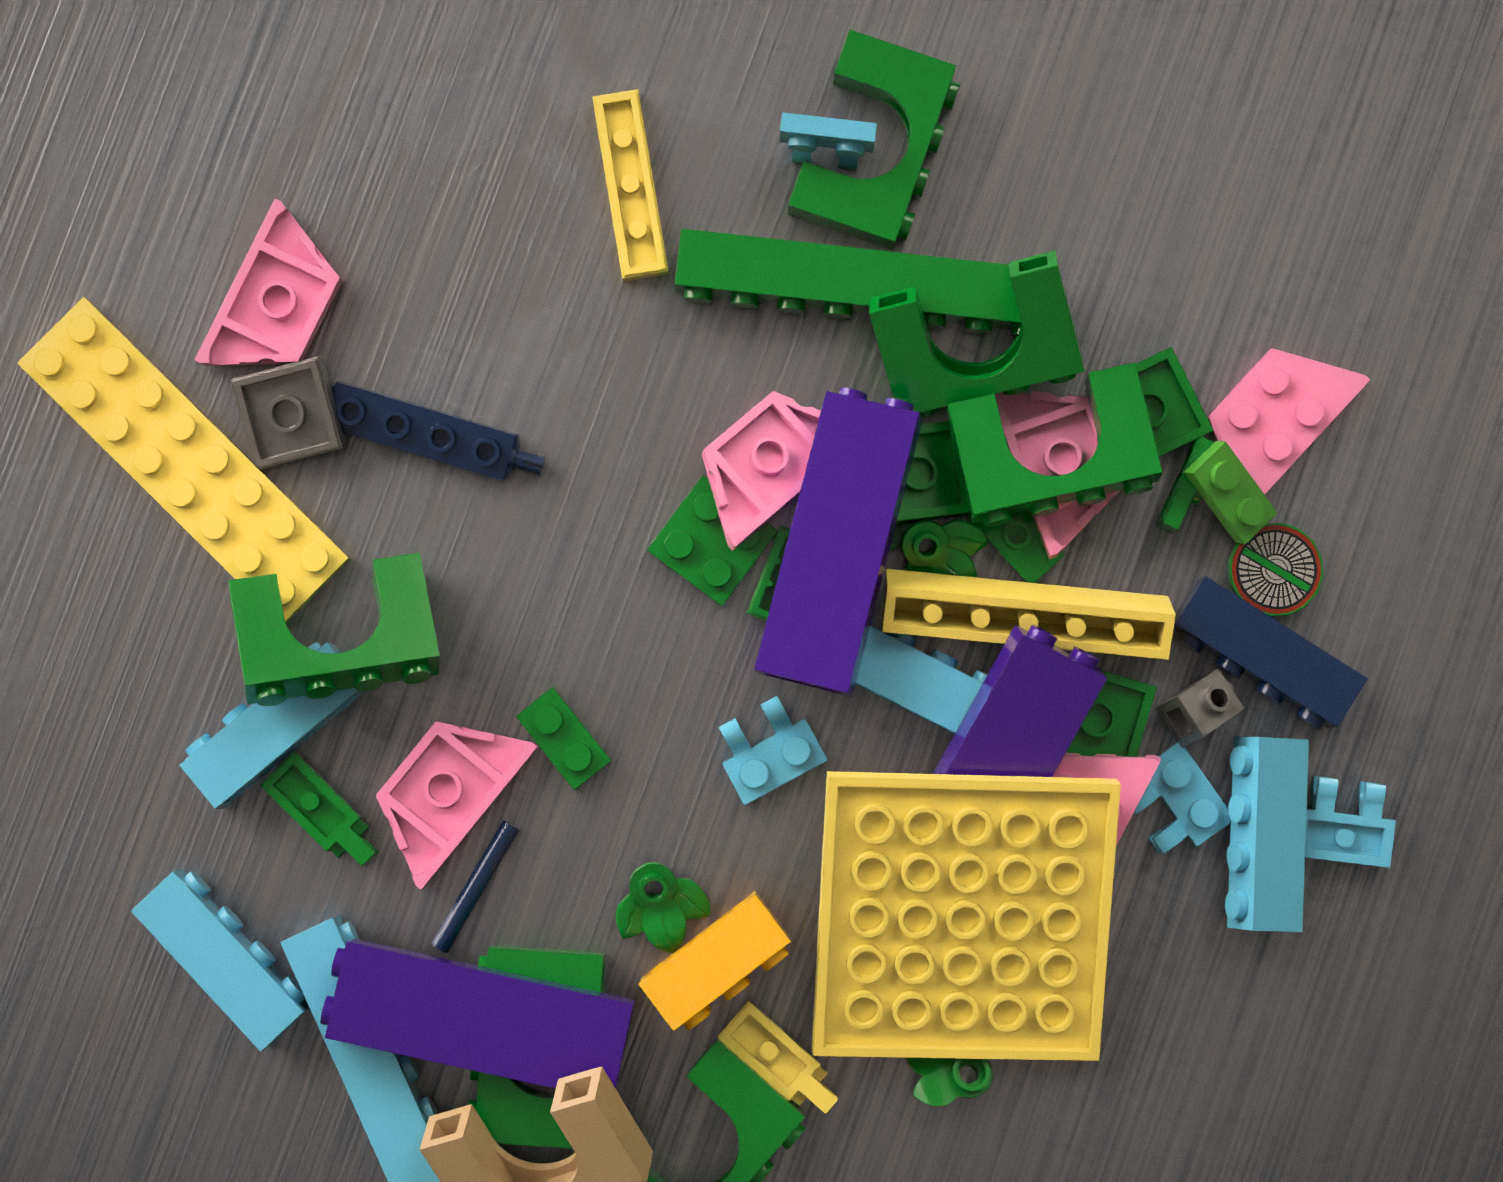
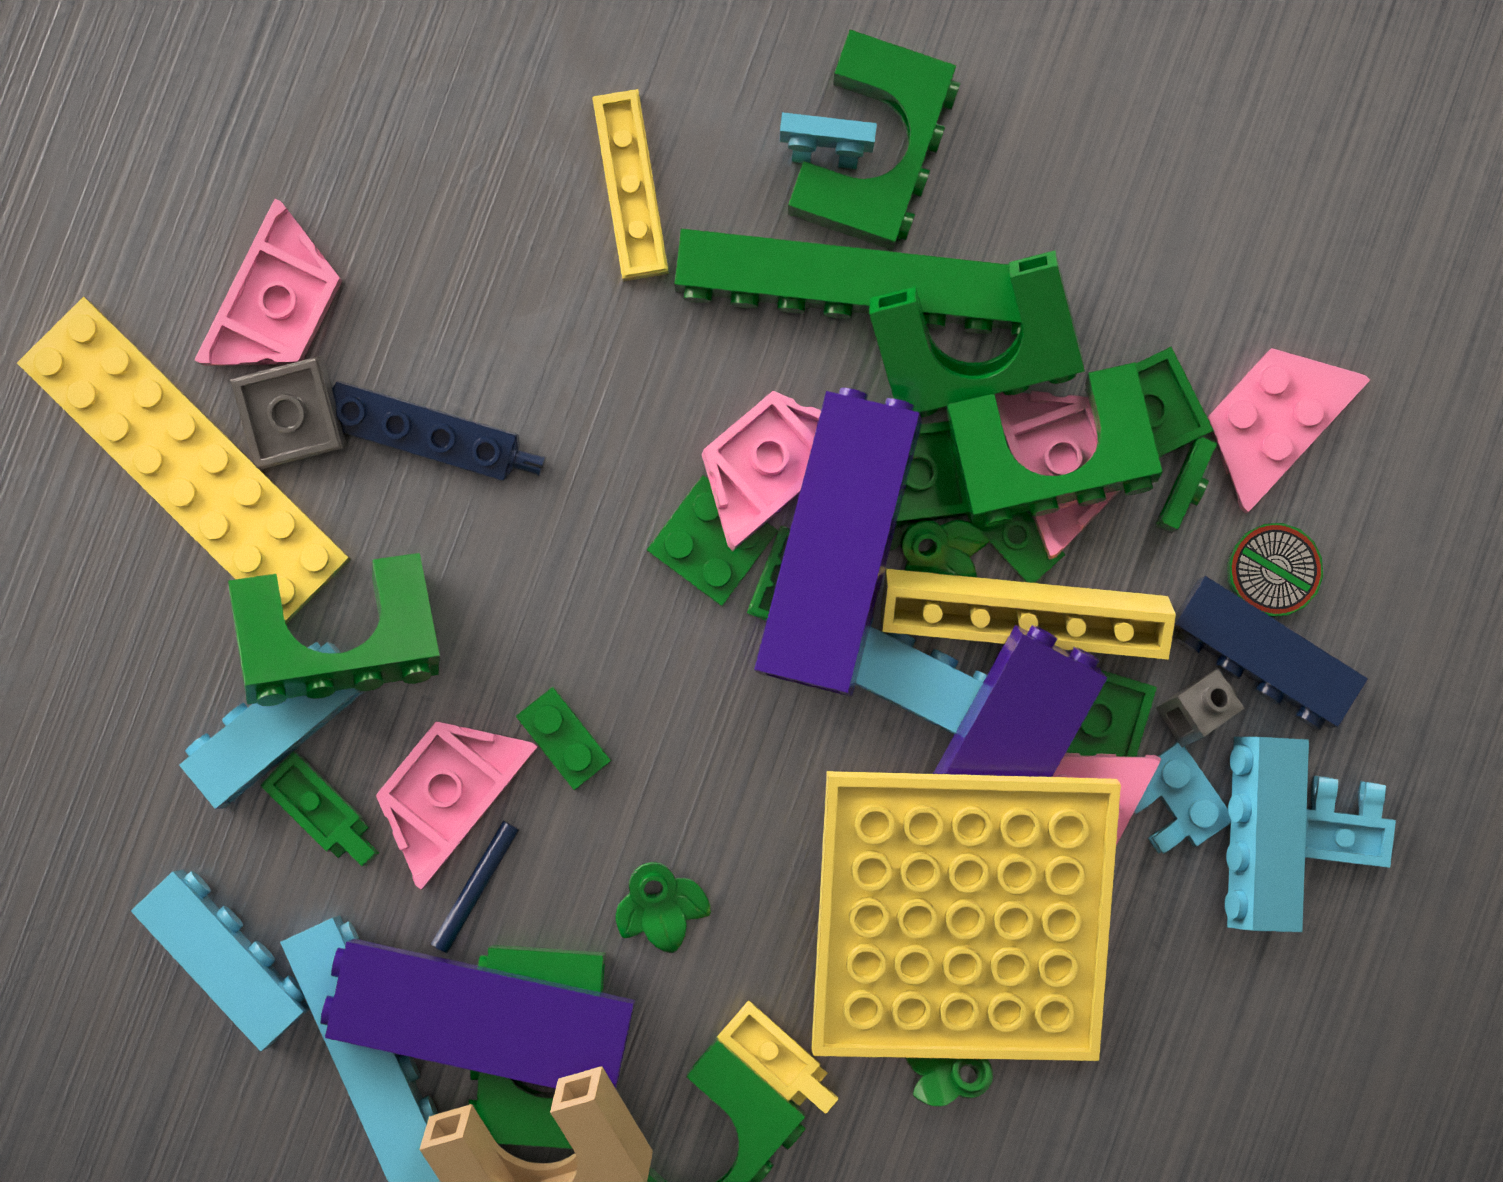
(716, 963): yellow brick -> none
(773, 760): medium azure plate -> none
(1230, 492): bright green plate -> none

